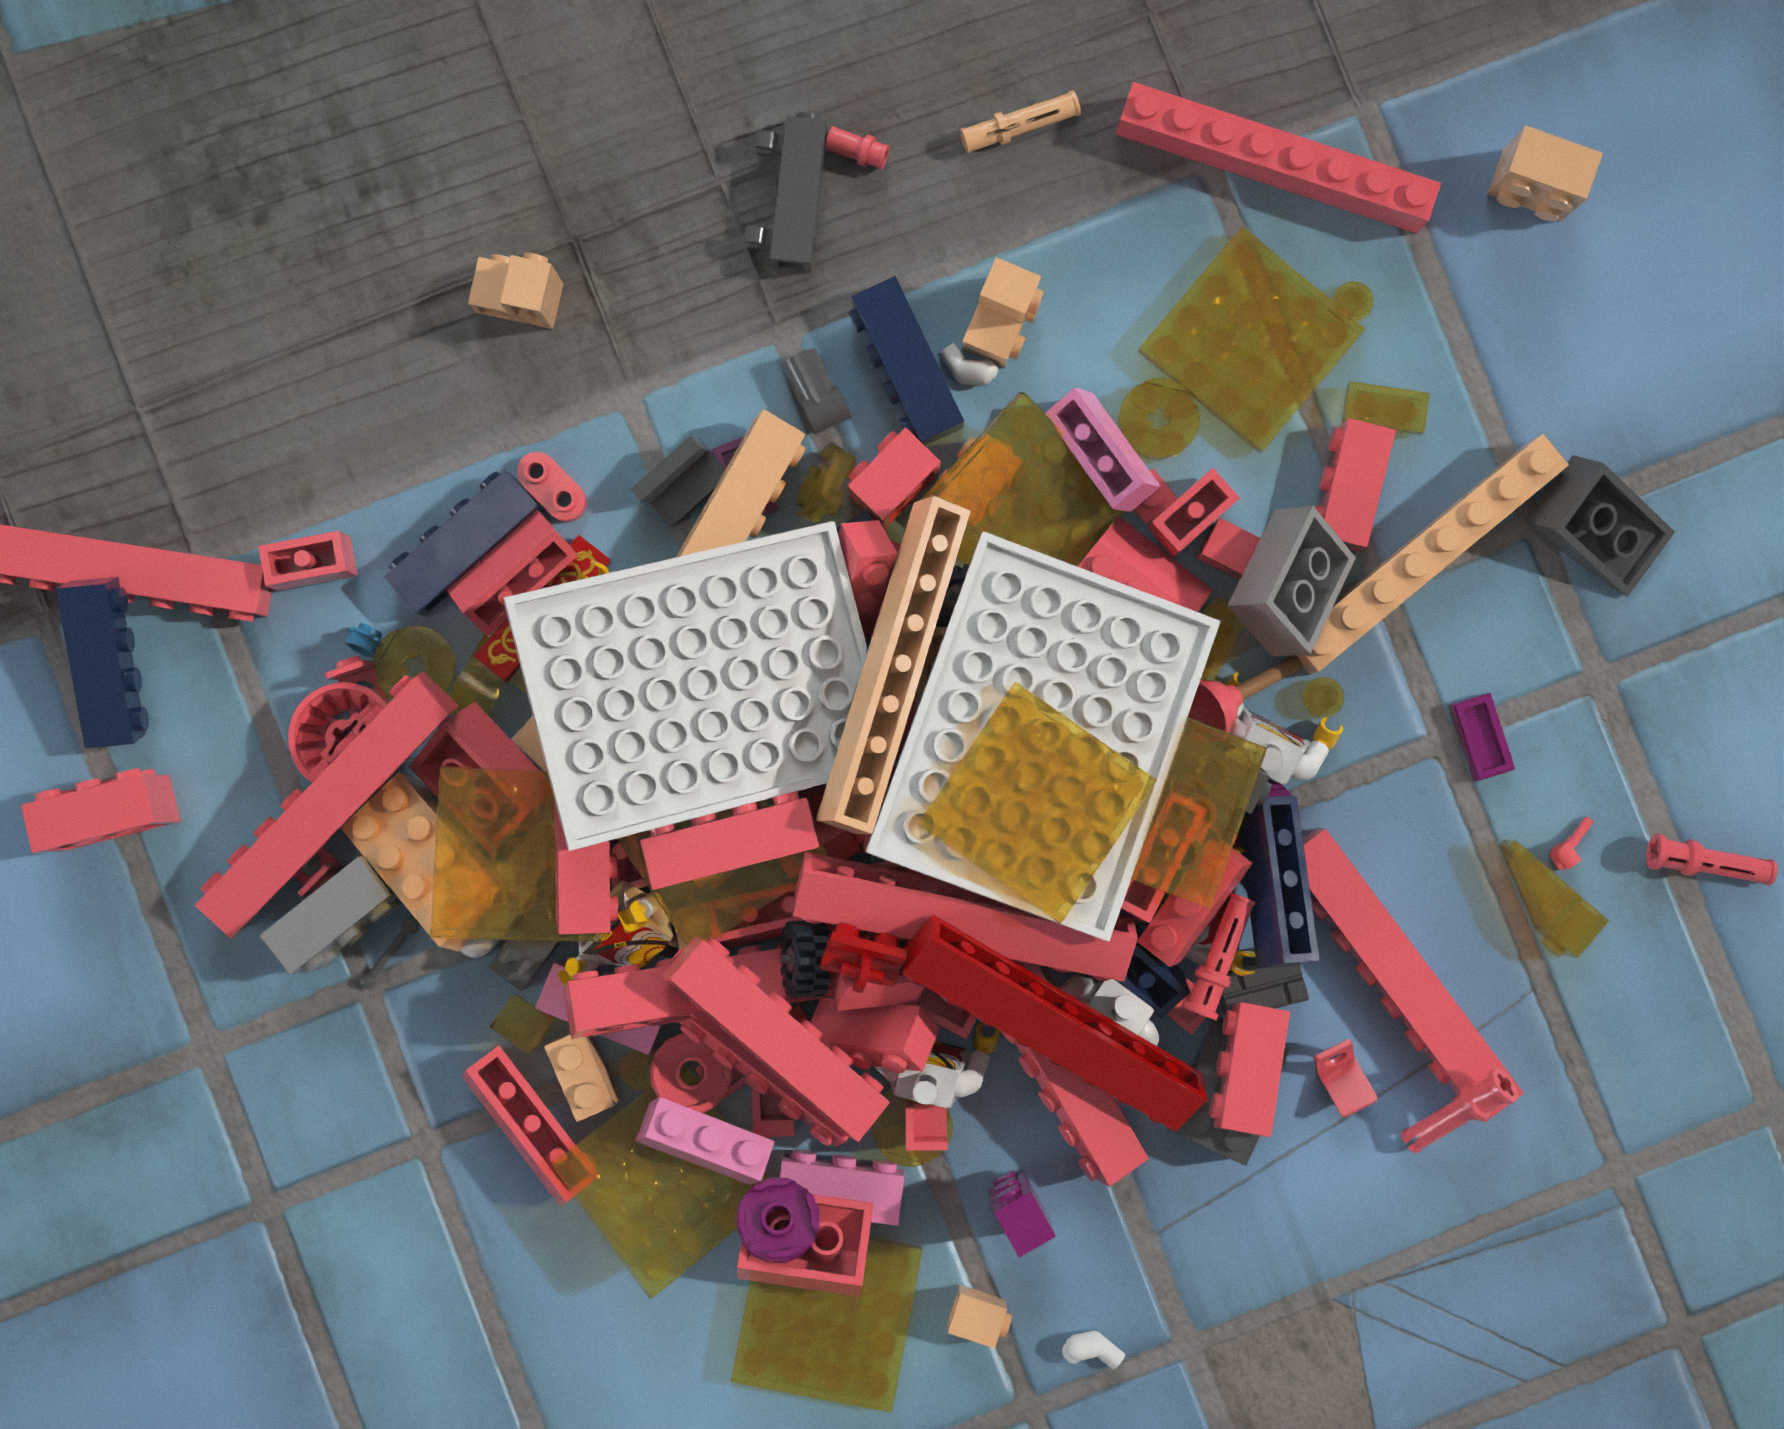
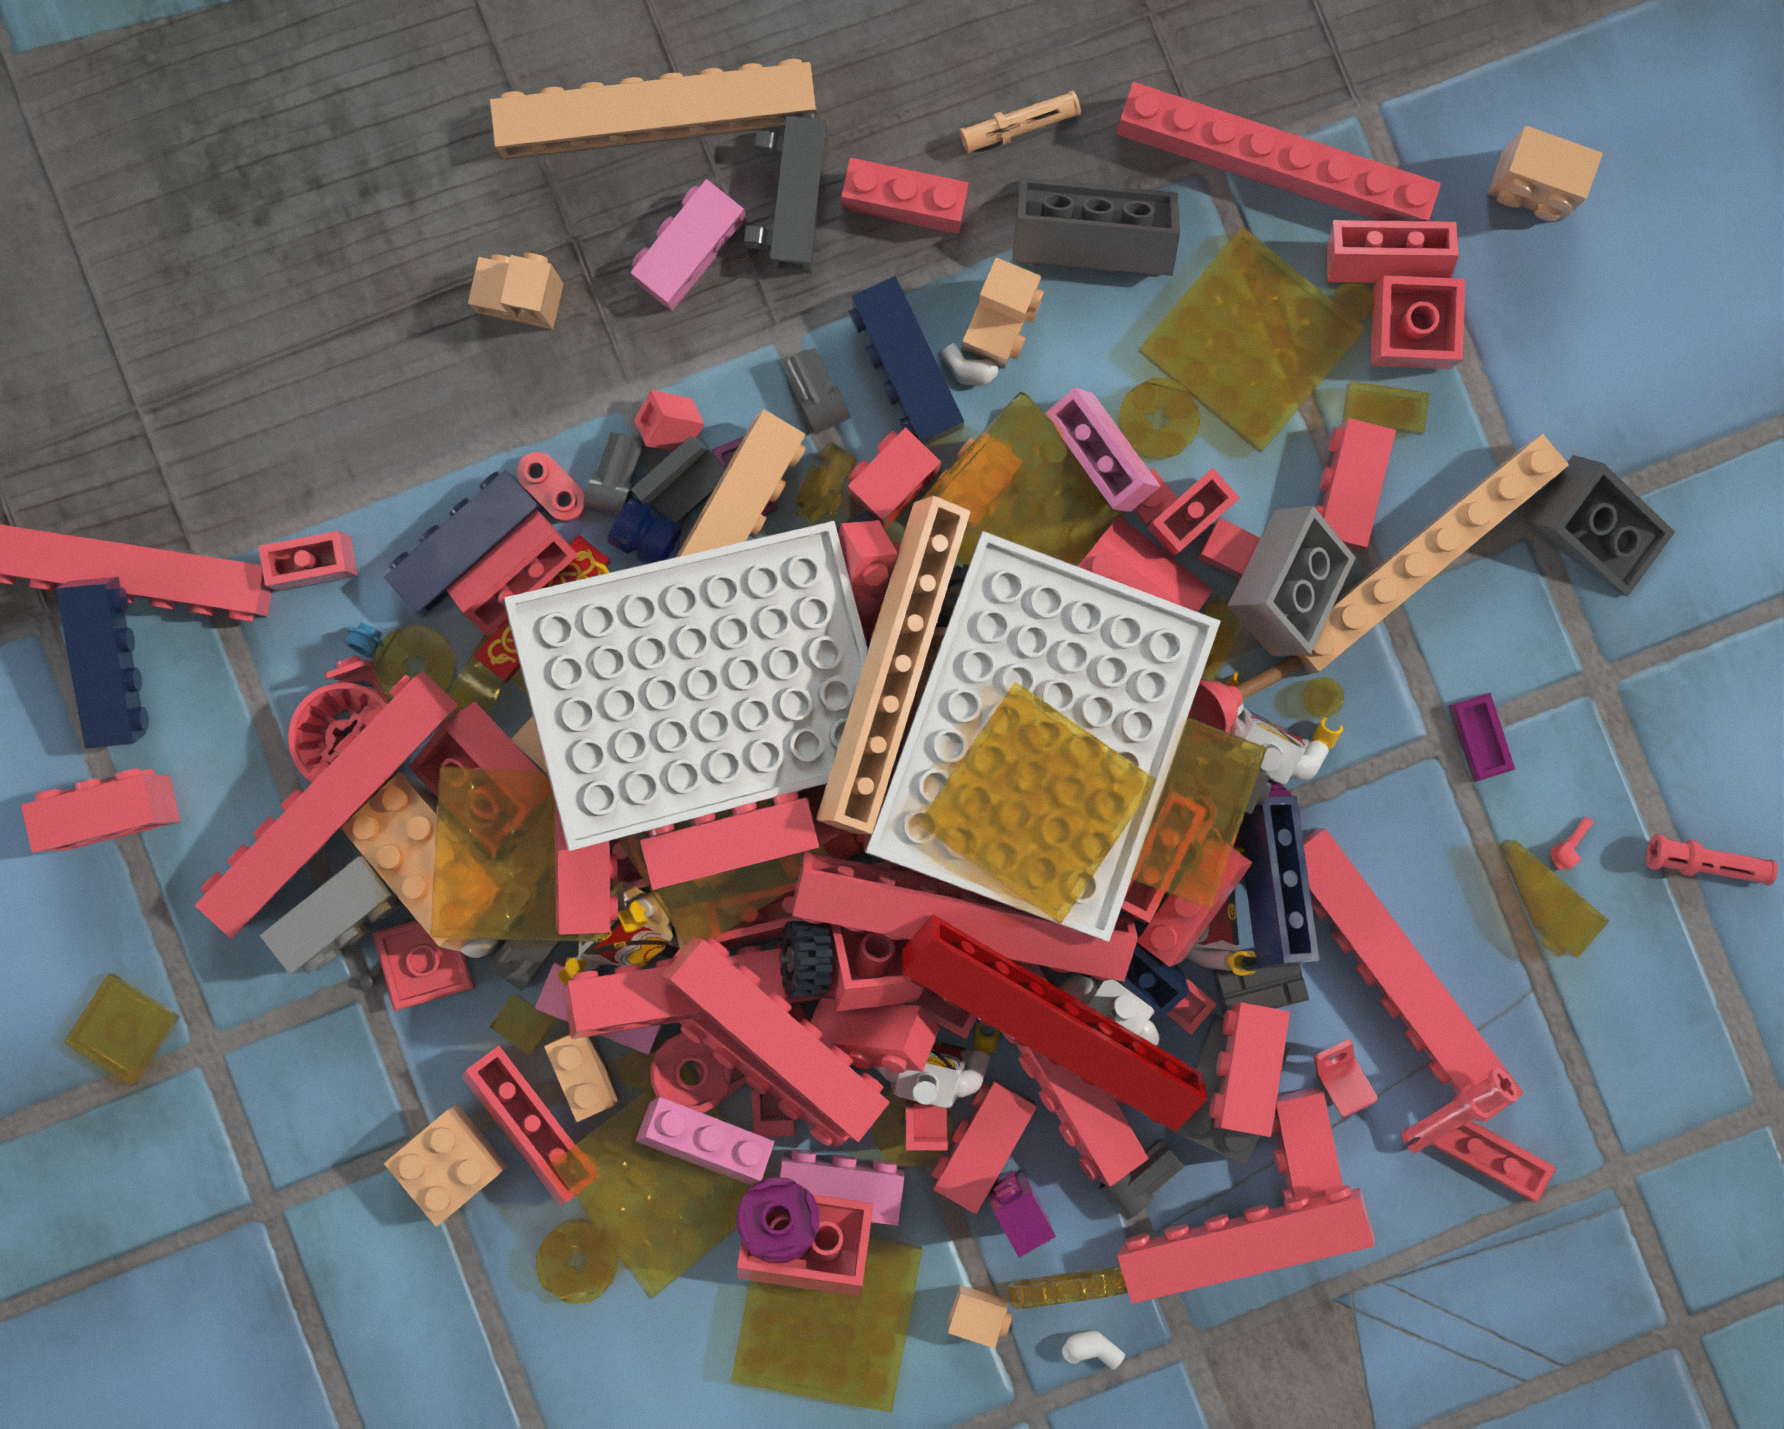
(122, 1029): none -> clear yellow tile
(328, 869): coral bracket -> none
(417, 967): none -> coral tile
(446, 1164): none -> light nougat brick
(564, 1280): none -> clear yellow plate
(612, 483): none -> dark grey piece
(640, 531): none -> clear blue wheel
(651, 109): none -> light nougat brick
(668, 420): none -> coral panel
(687, 244): none -> bright pink brick
(863, 149): coral pin -> none
(863, 959): red hips -> none
(904, 195): none -> coral brick
(982, 1144): none -> coral brick
(1067, 1288): none -> clear yellow beam
(1096, 227): none -> dark grey slope
(1135, 1189): none -> dark grey piece
(1238, 909): coral pin -> none
(1246, 1244): none -> coral brick
(1305, 1144): none -> coral brick
(1370, 249): none -> coral brick
(1417, 322): none -> coral brick
(1498, 1159): none -> coral tile

